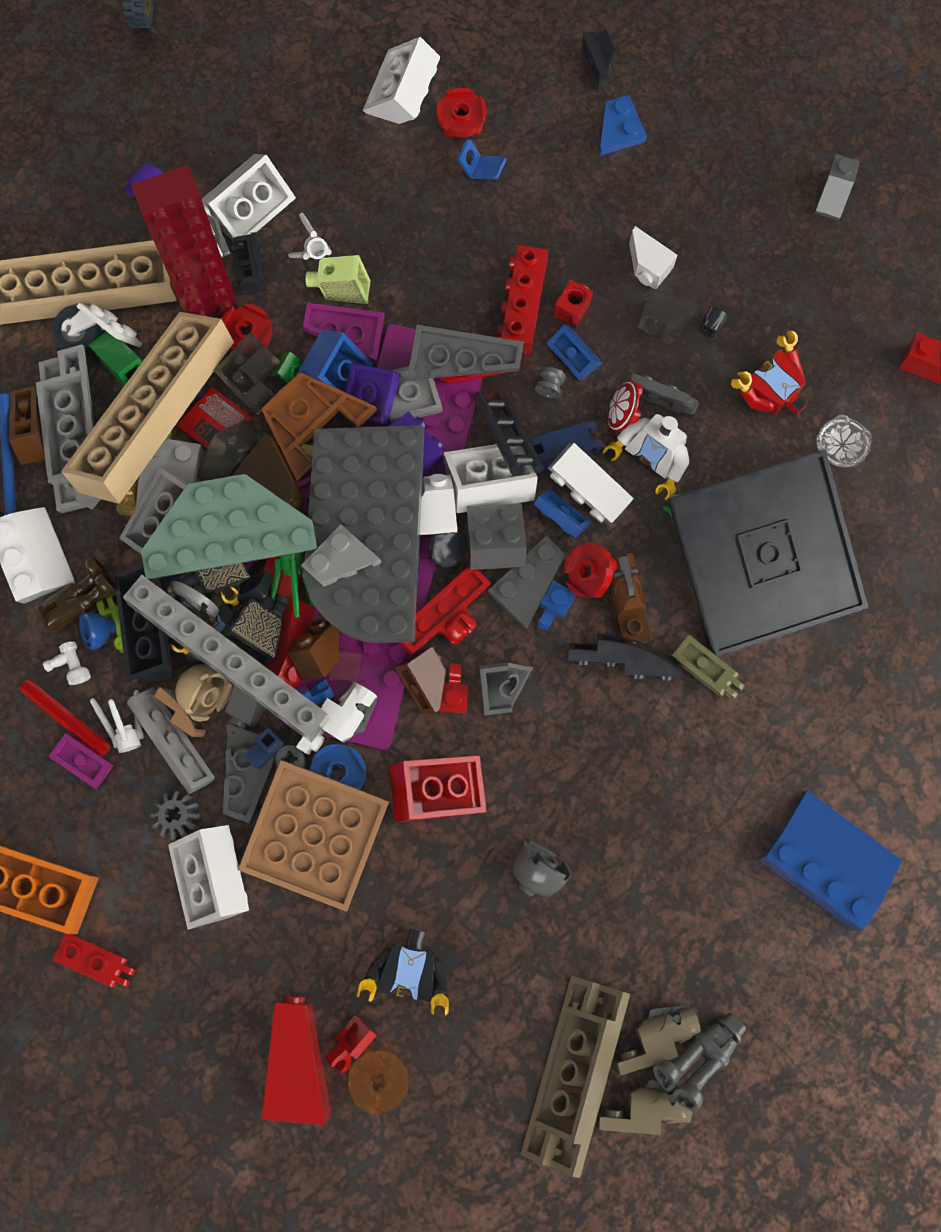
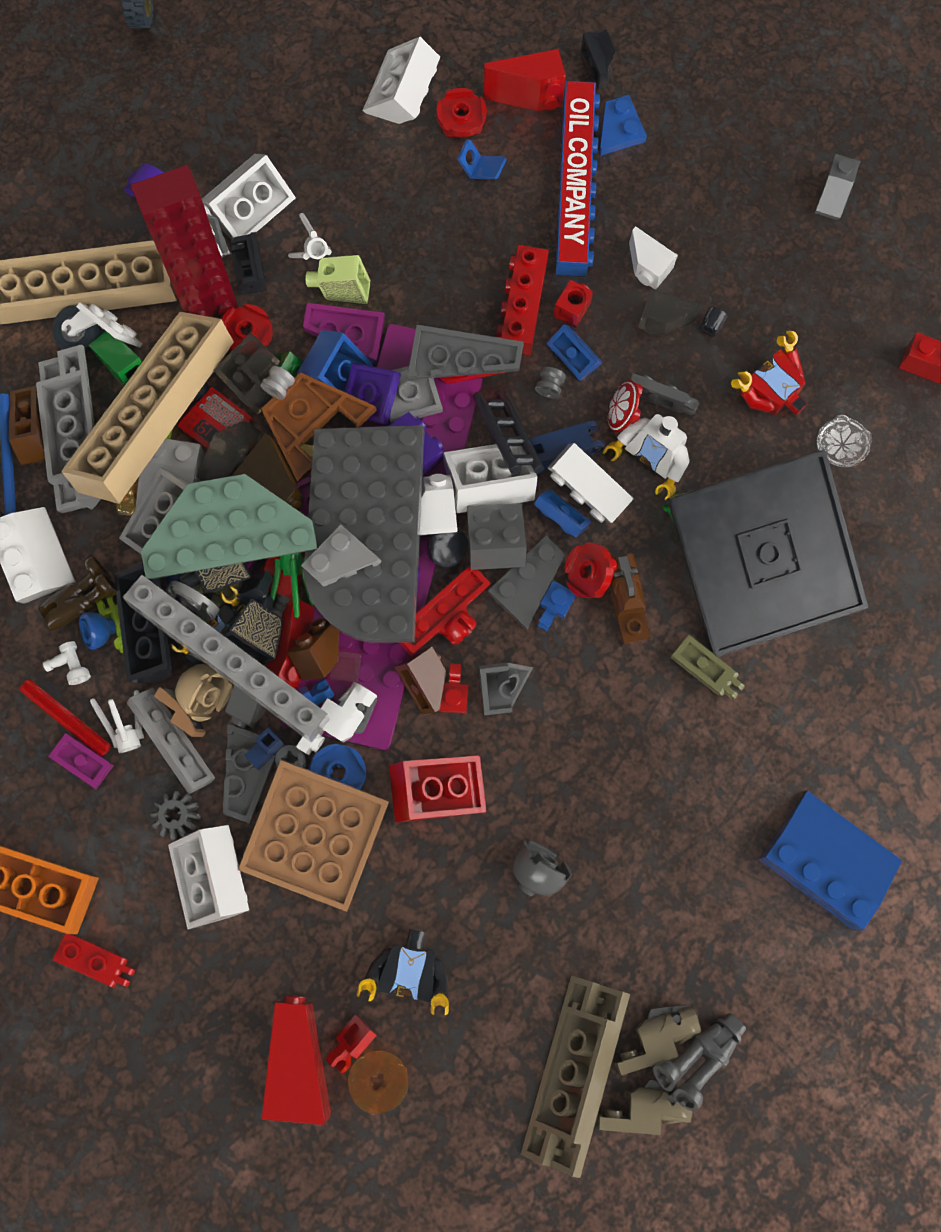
(277, 382): none -> light grey wheel
(526, 81): none -> red slope
(576, 179): none -> brick
(636, 657): black slope -> none

